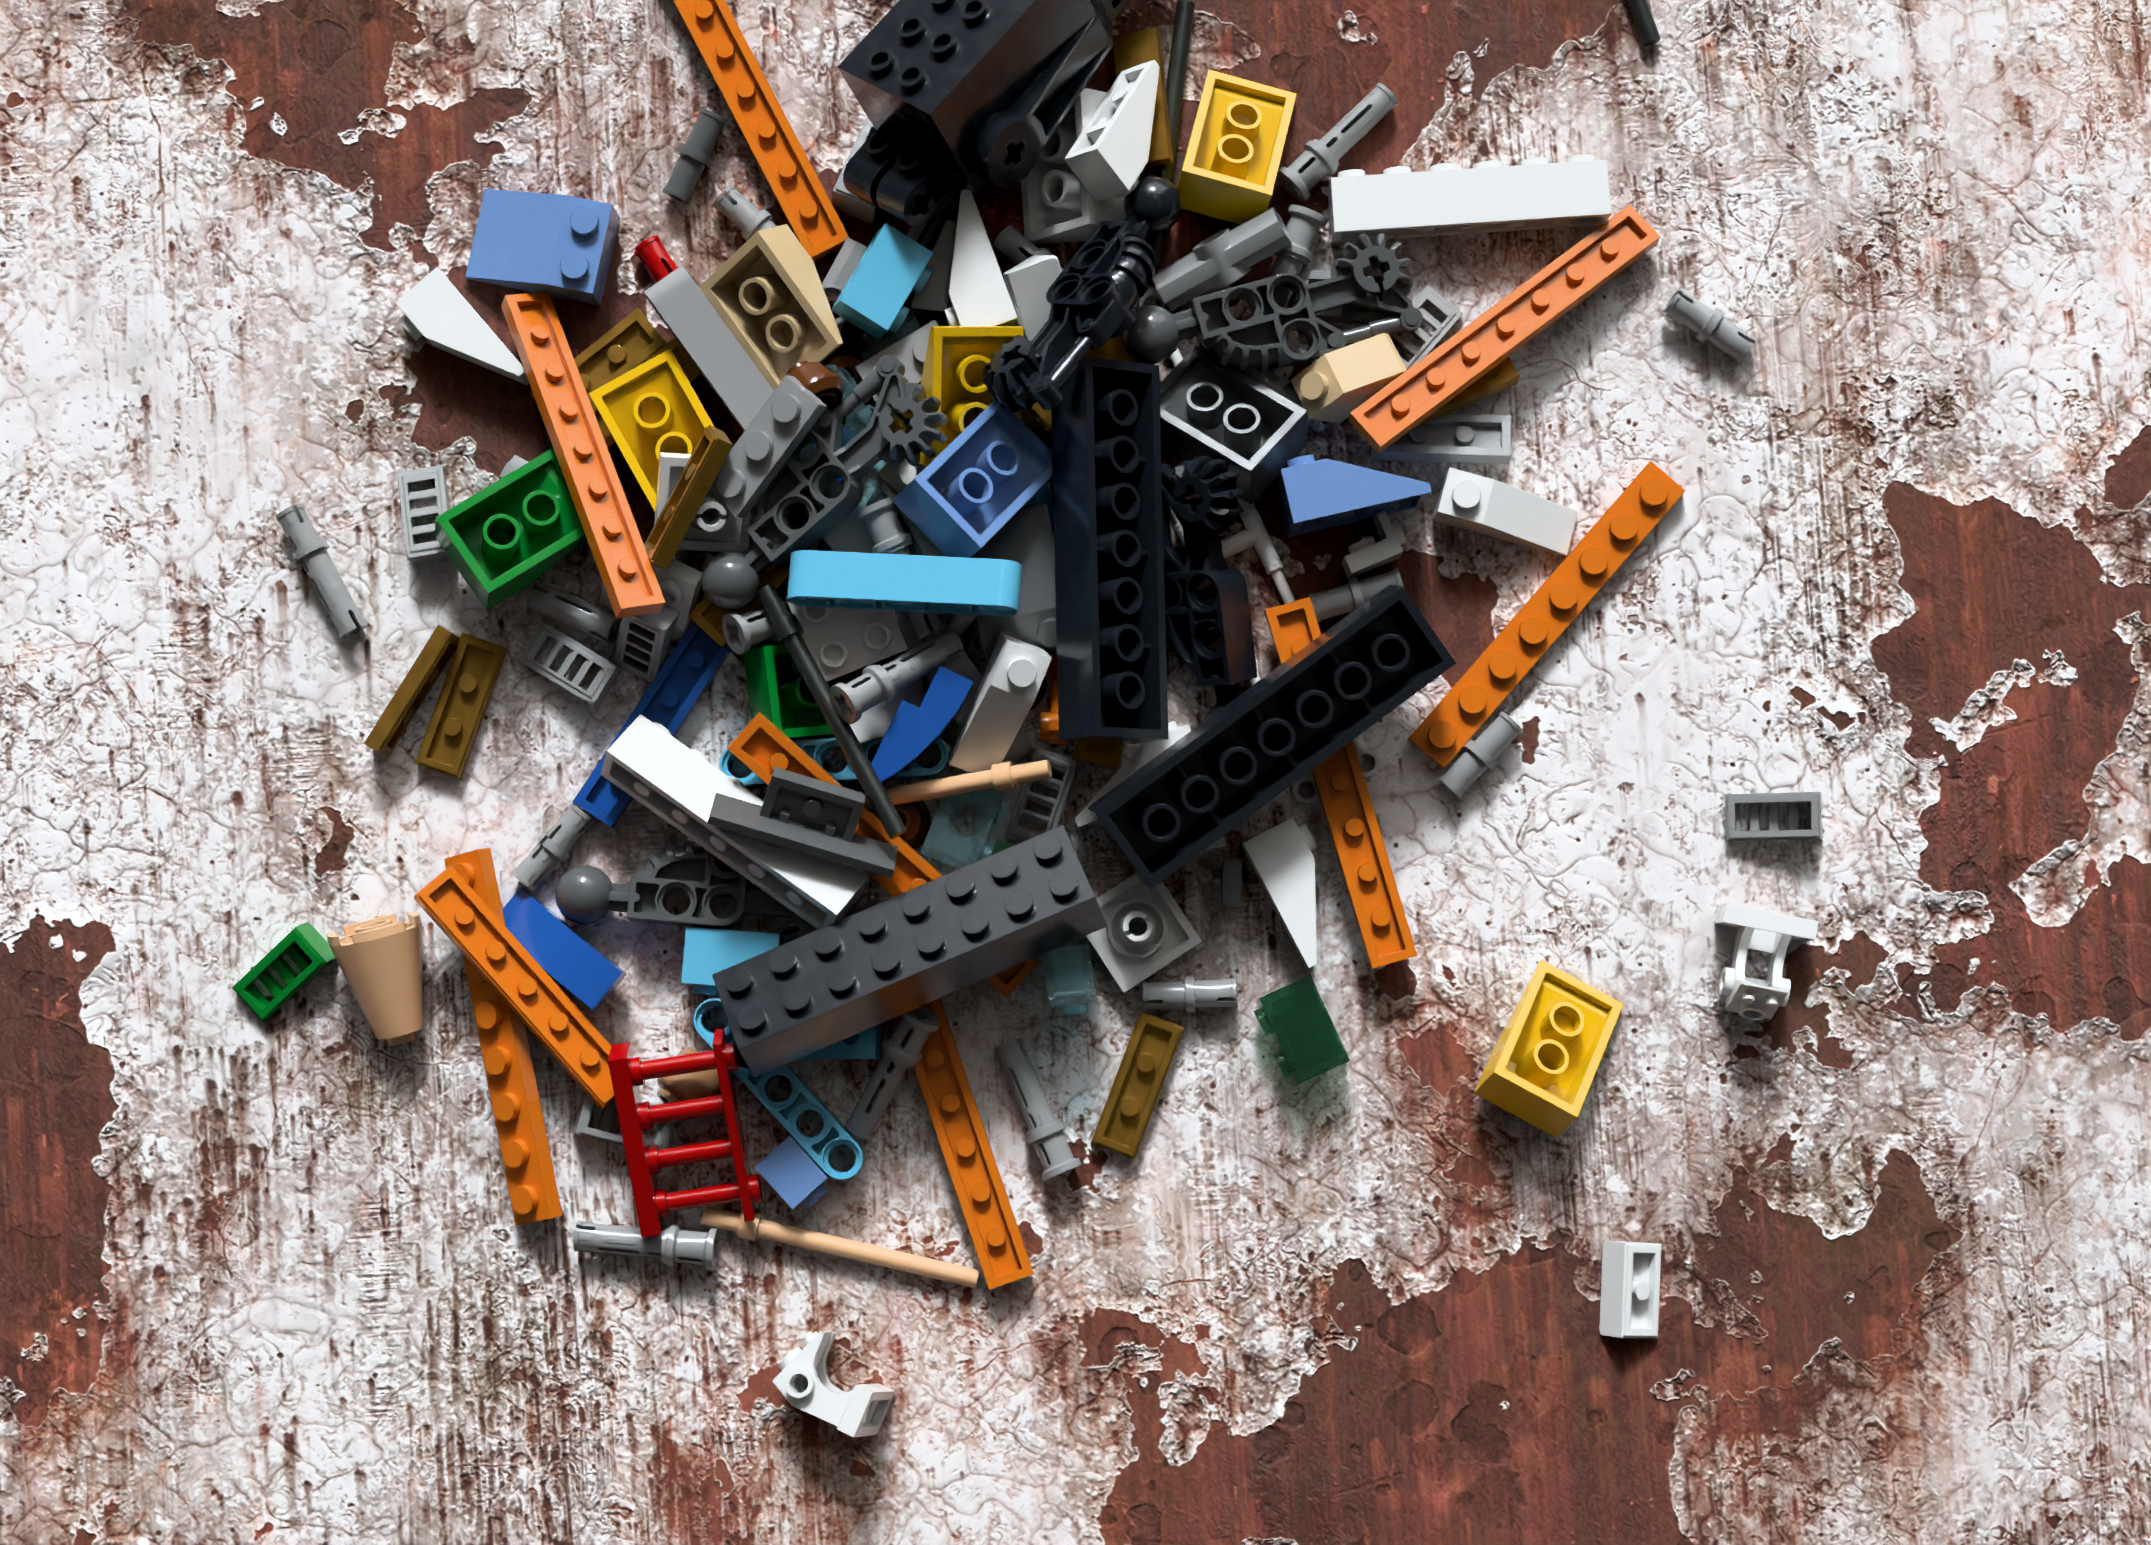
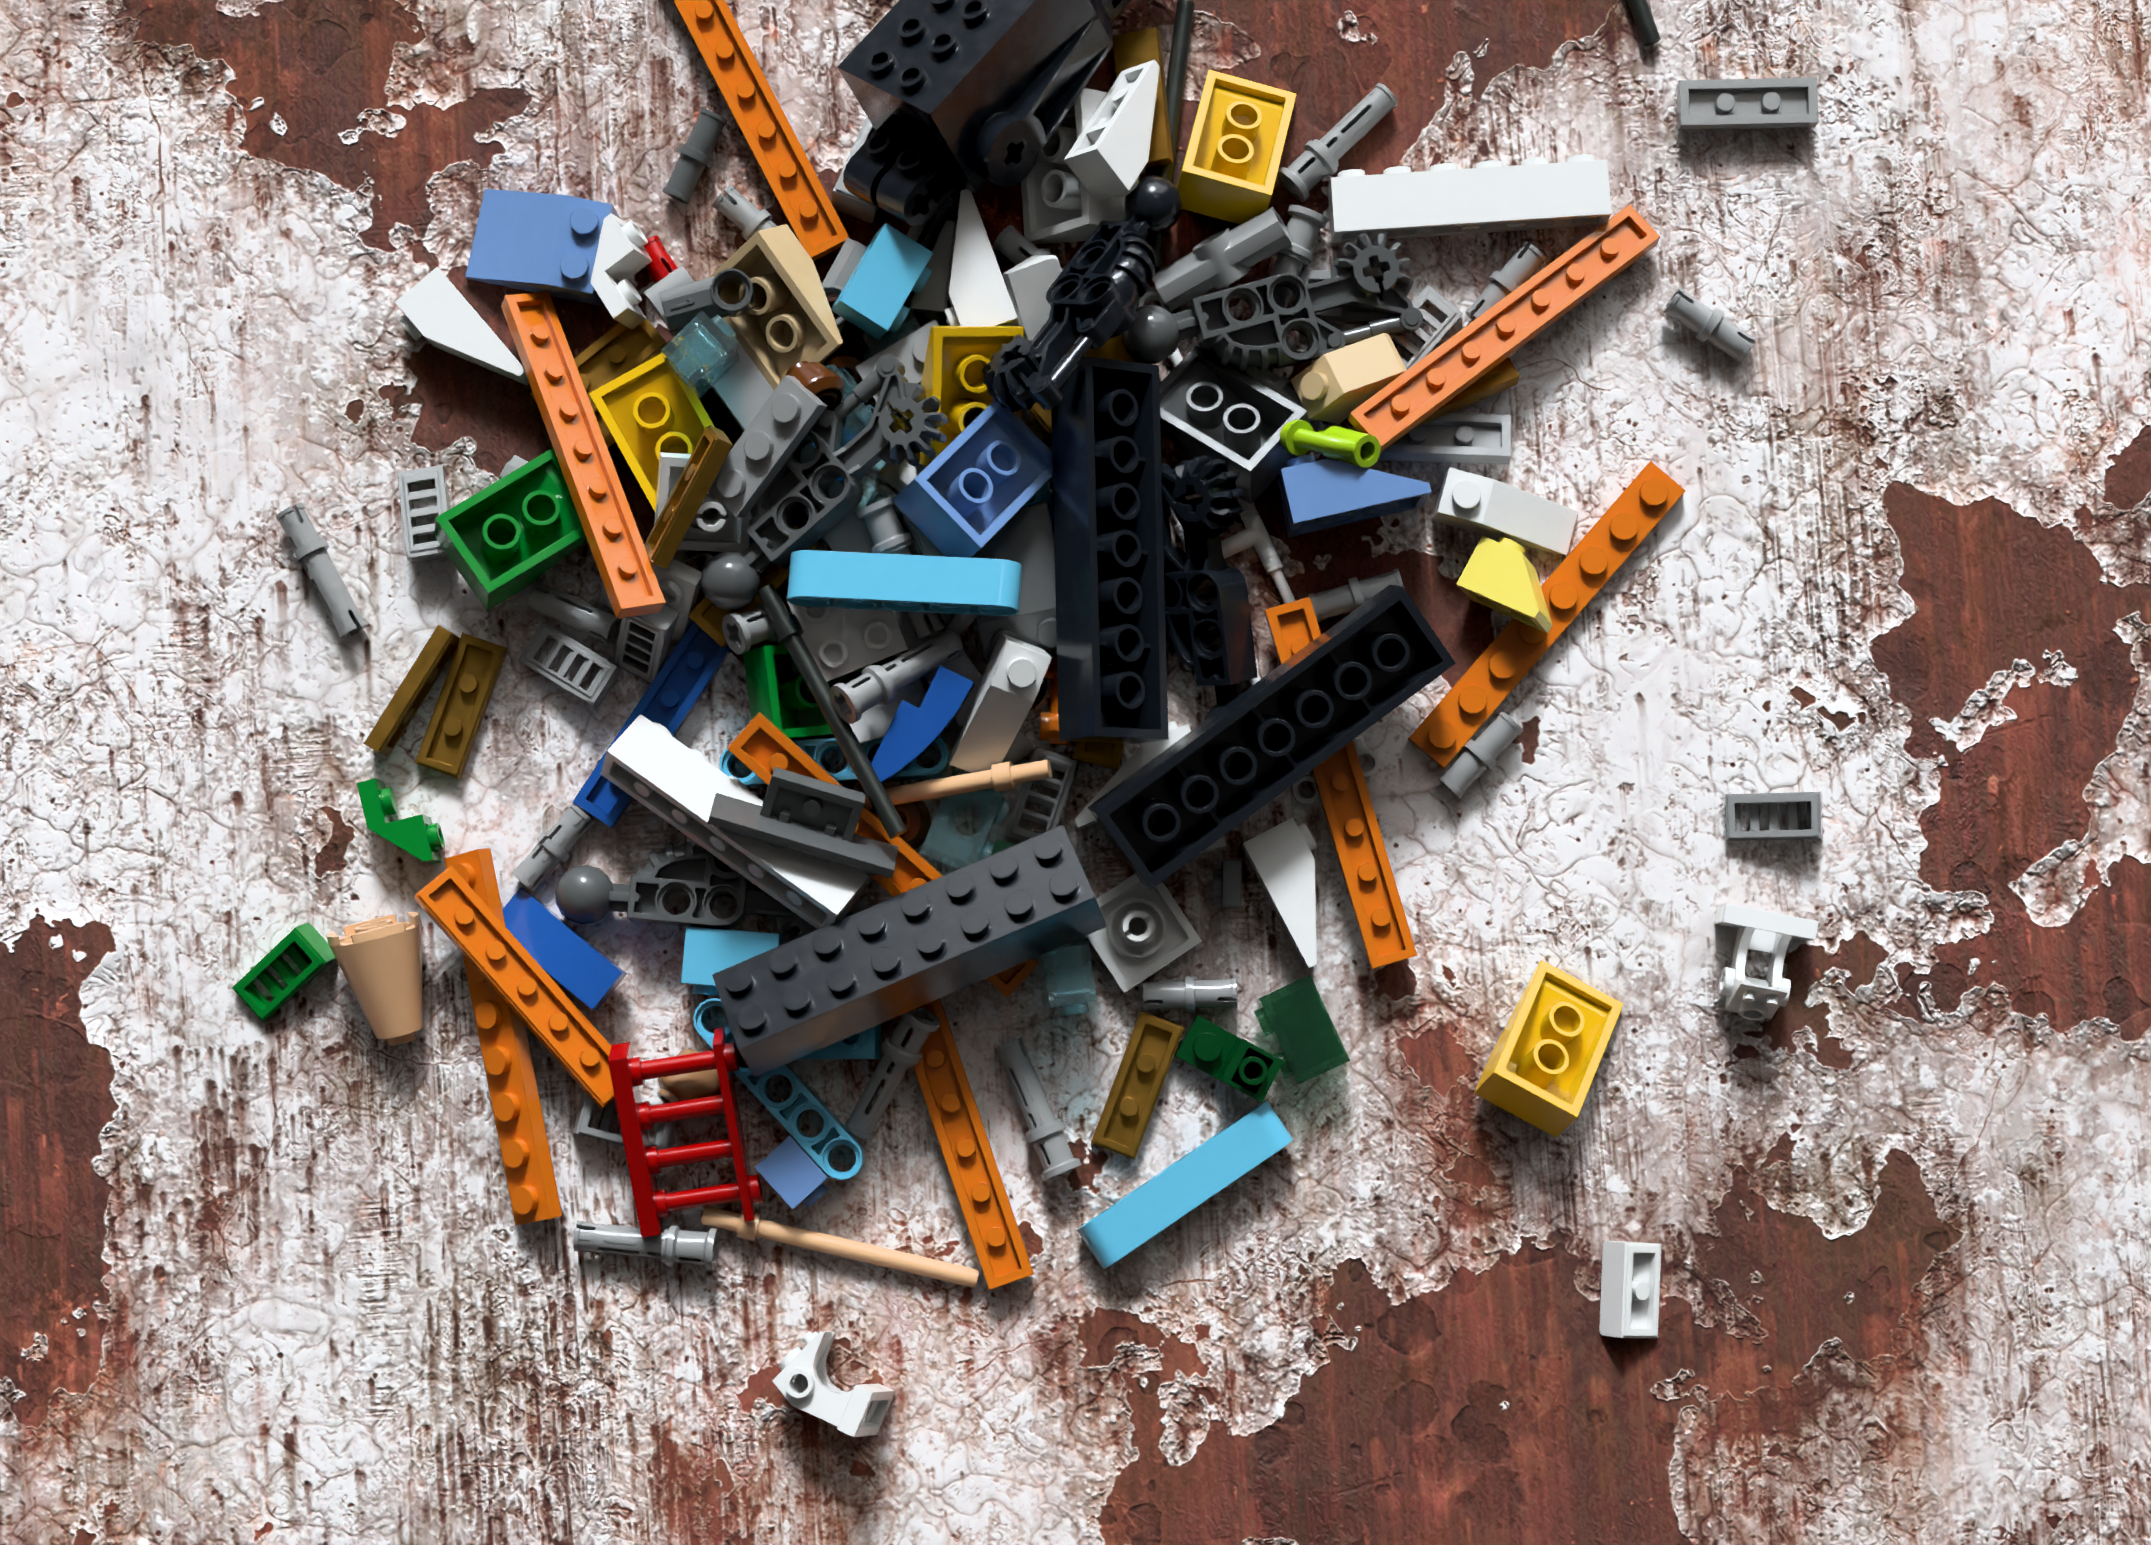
(412, 834): none -> green slope
(618, 259): none -> white slope
(687, 301): none -> dark grey piece
(702, 352): none -> clear light blue brick
(1185, 1184): none -> medium azure beam
(1229, 1058): none -> dark green slope
(1334, 443): none -> lime plant
(1368, 554): white bracket -> none
(1506, 582): none -> light yellow slope
(1513, 274): none -> light grey pin
(1747, 103): none -> light grey plate

